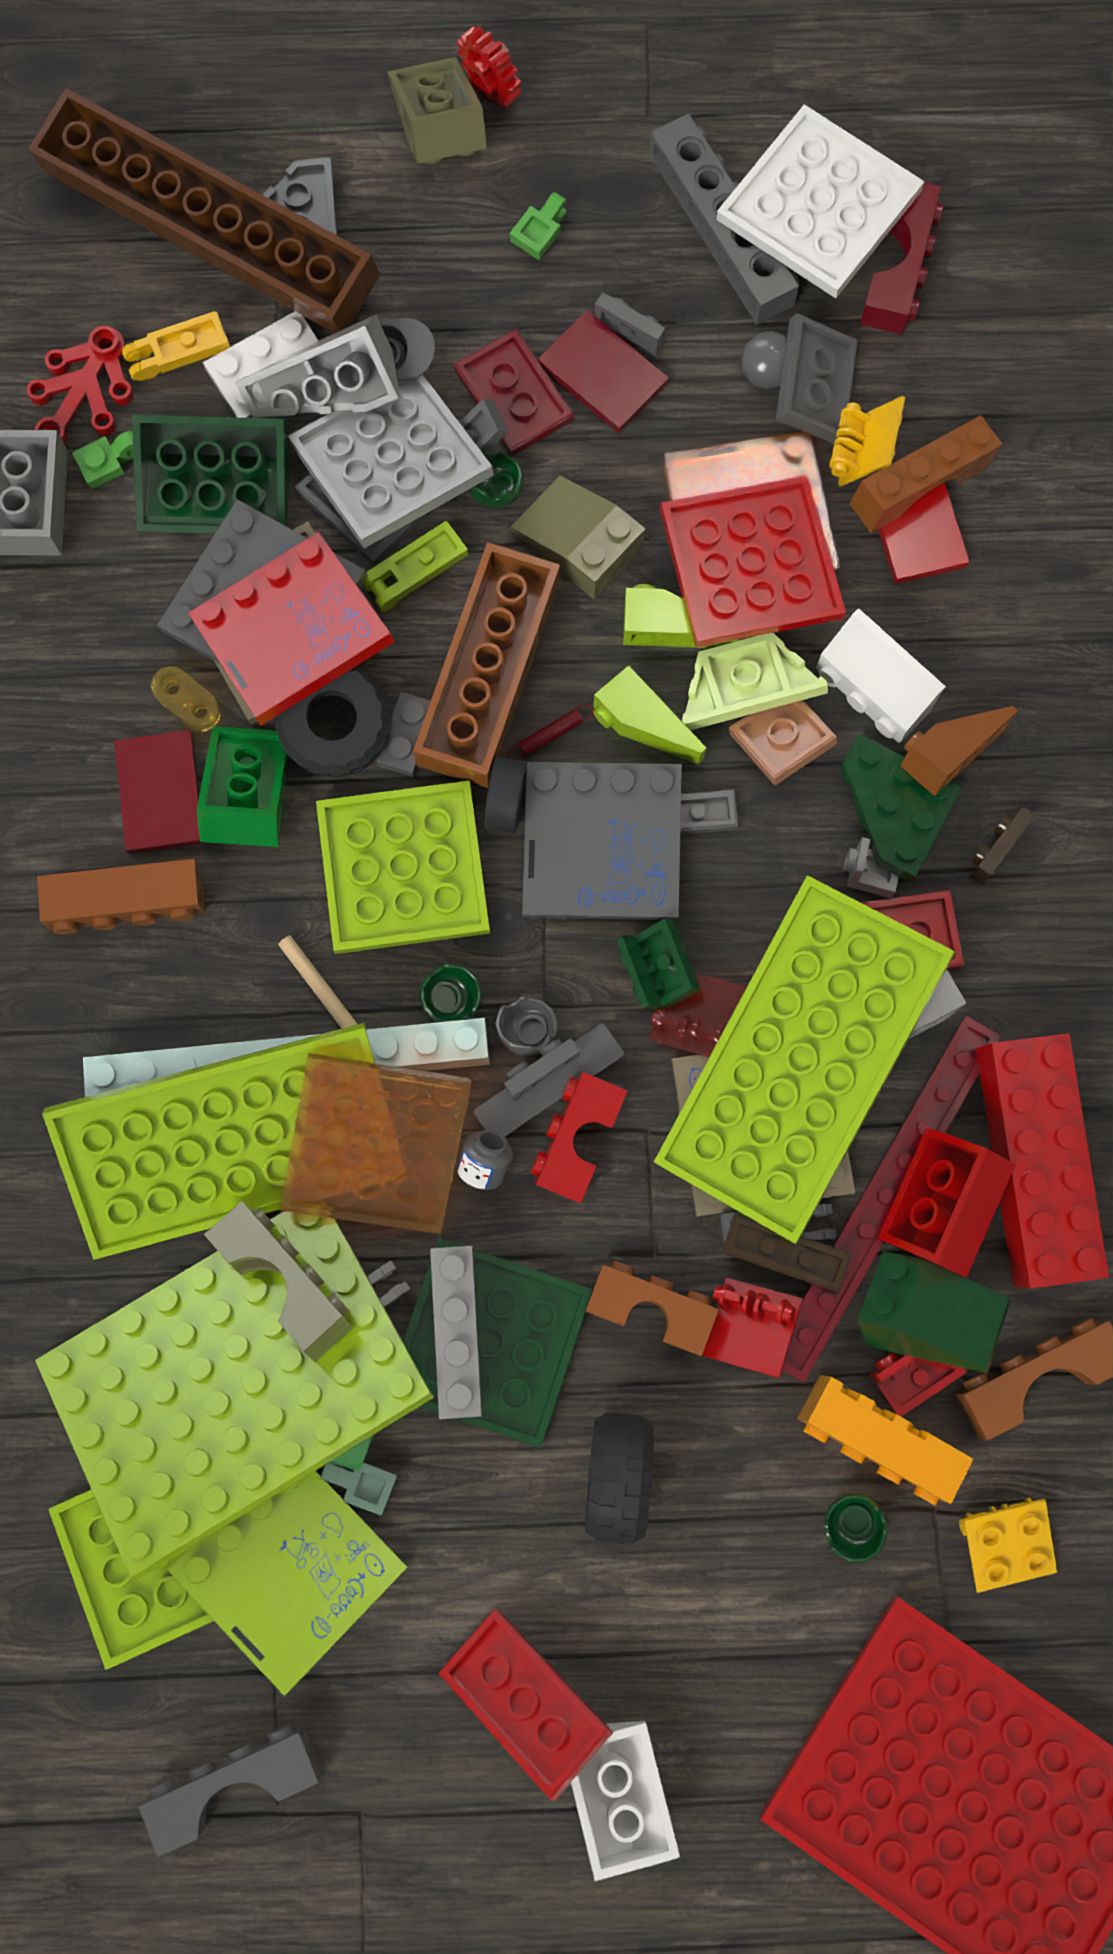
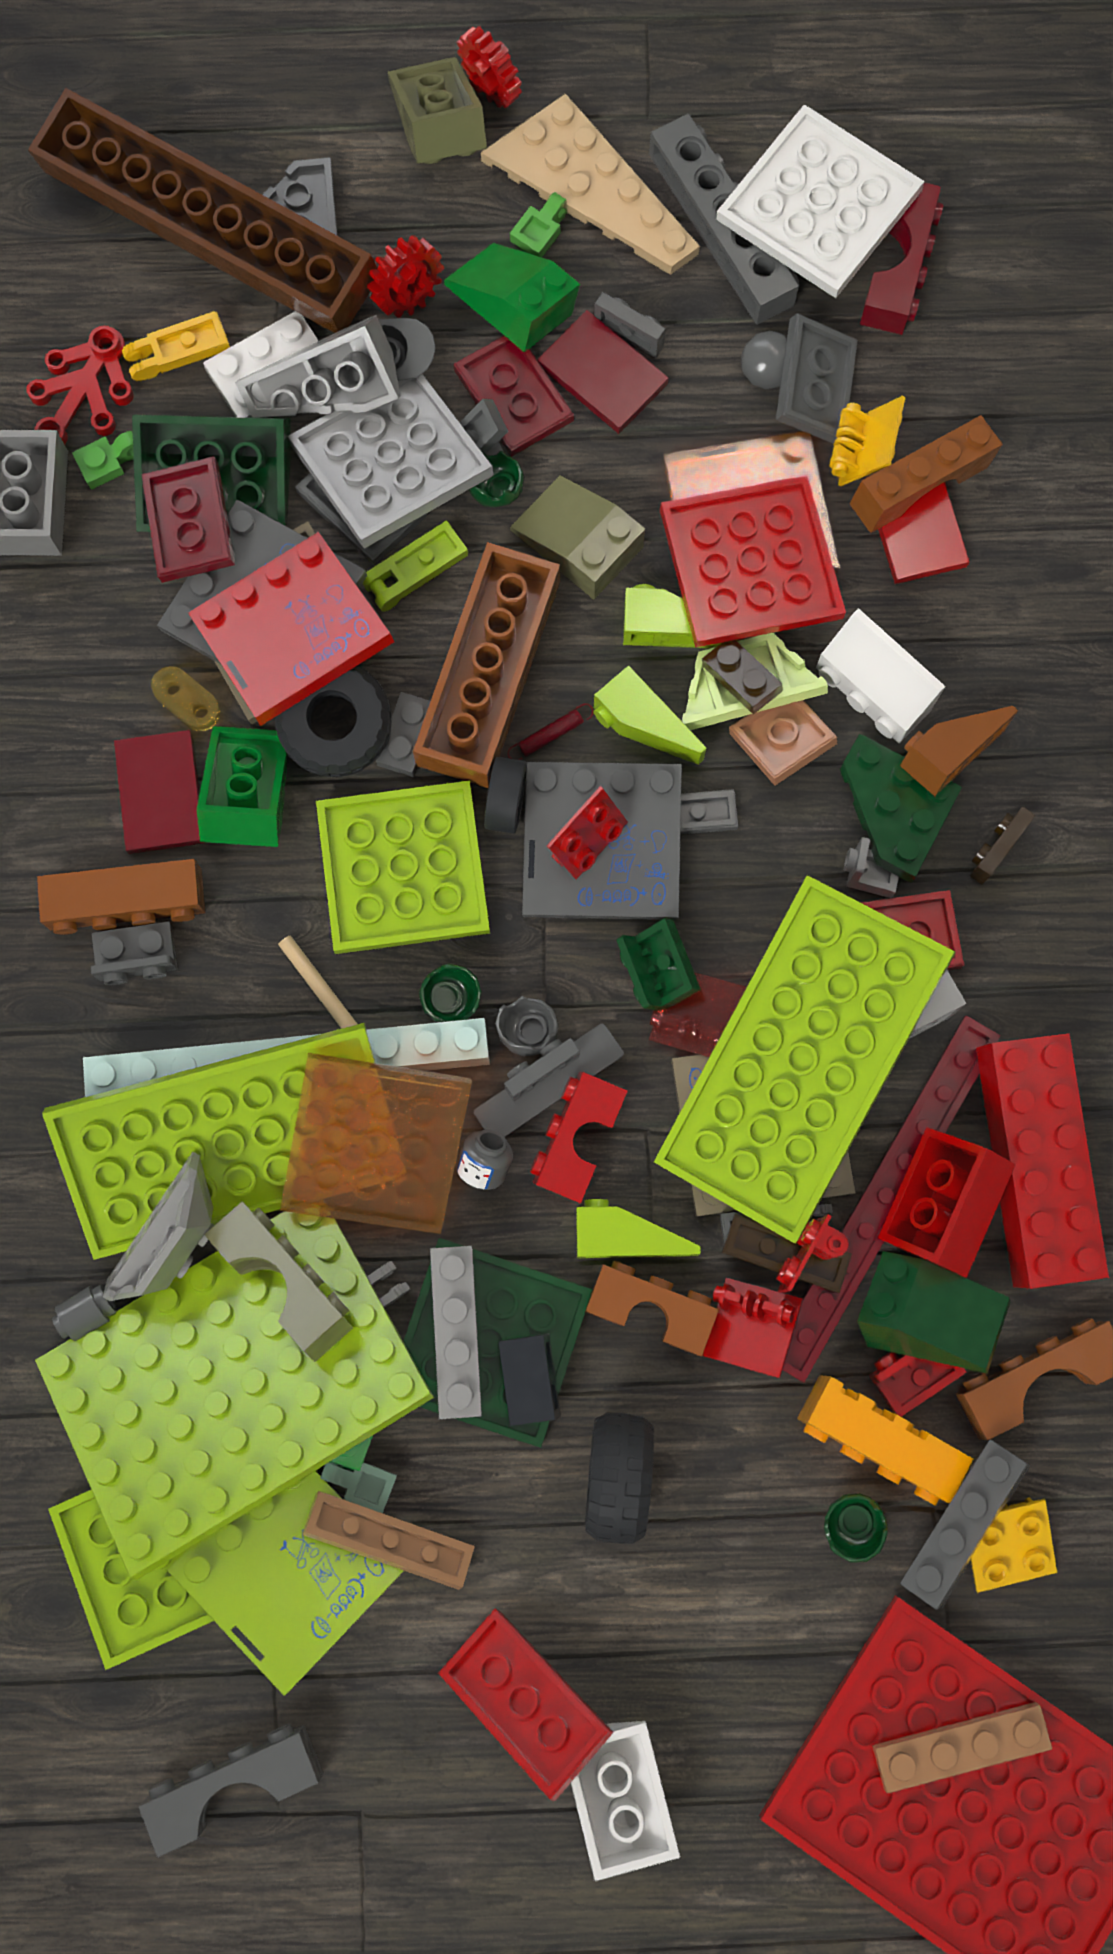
(83, 1313): none -> dark grey brick
(134, 952): none -> dark grey bracket
(166, 1238): none -> light grey wedge
(188, 519): none -> dark red tile
(388, 1540): none -> medium nougat plate
(408, 274): none -> red gear
(516, 292): none -> green slope
(529, 1379): none -> black hinge
(569, 156): none -> tan wing
(587, 834): none -> red hinge
(620, 1234): none -> lime slope
(742, 675): none -> plate
(817, 1240): none -> red hinge
(962, 1747): none -> medium nougat plate
(964, 1524): none -> dark grey arch

